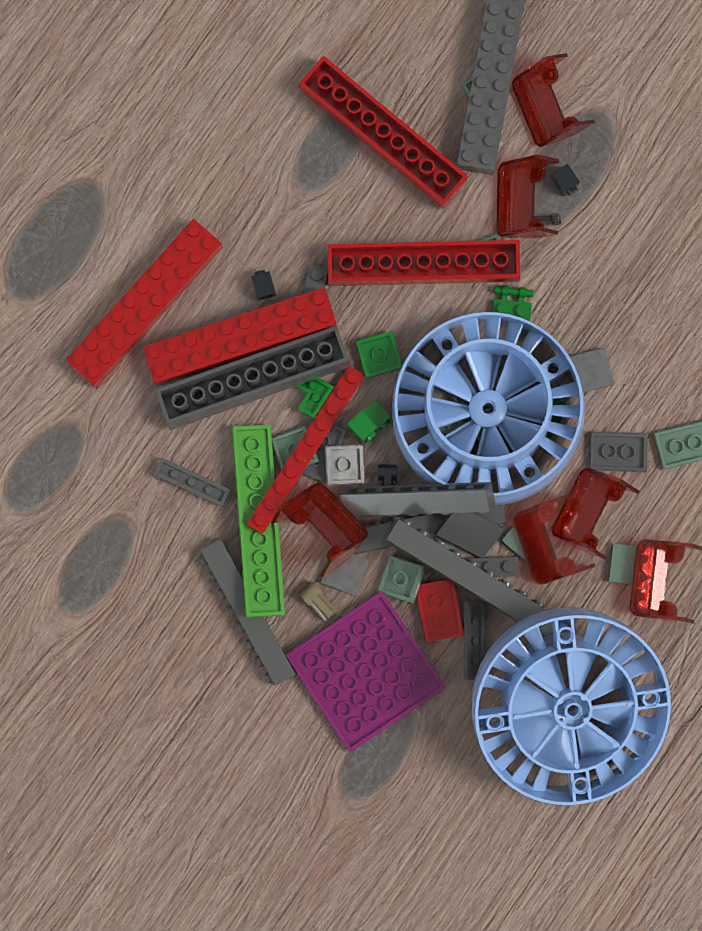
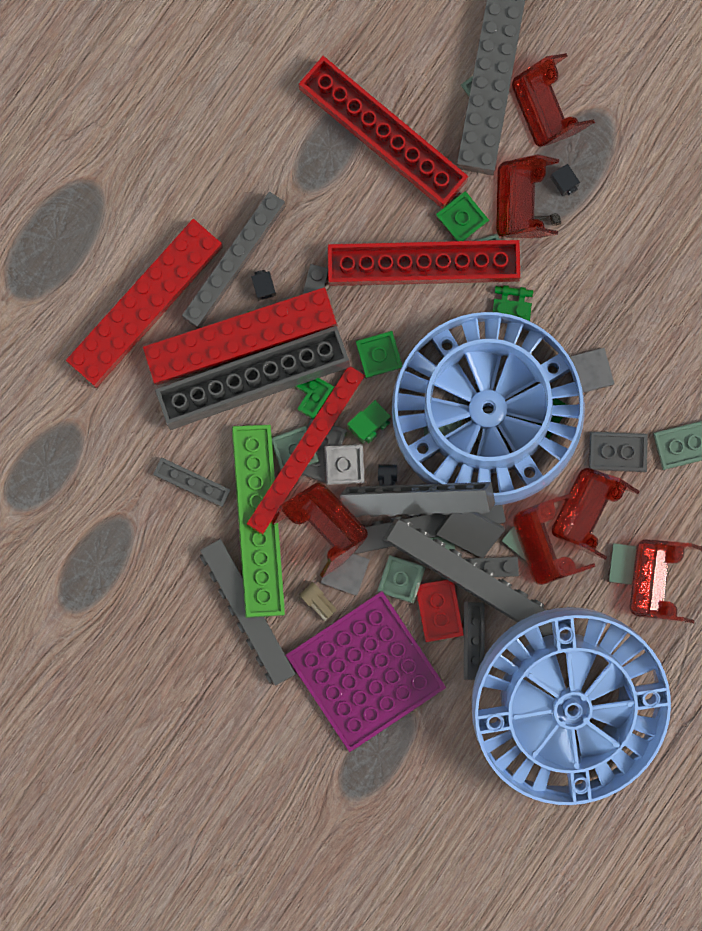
(234, 260): none -> dark grey brick
(462, 217): none -> green plate

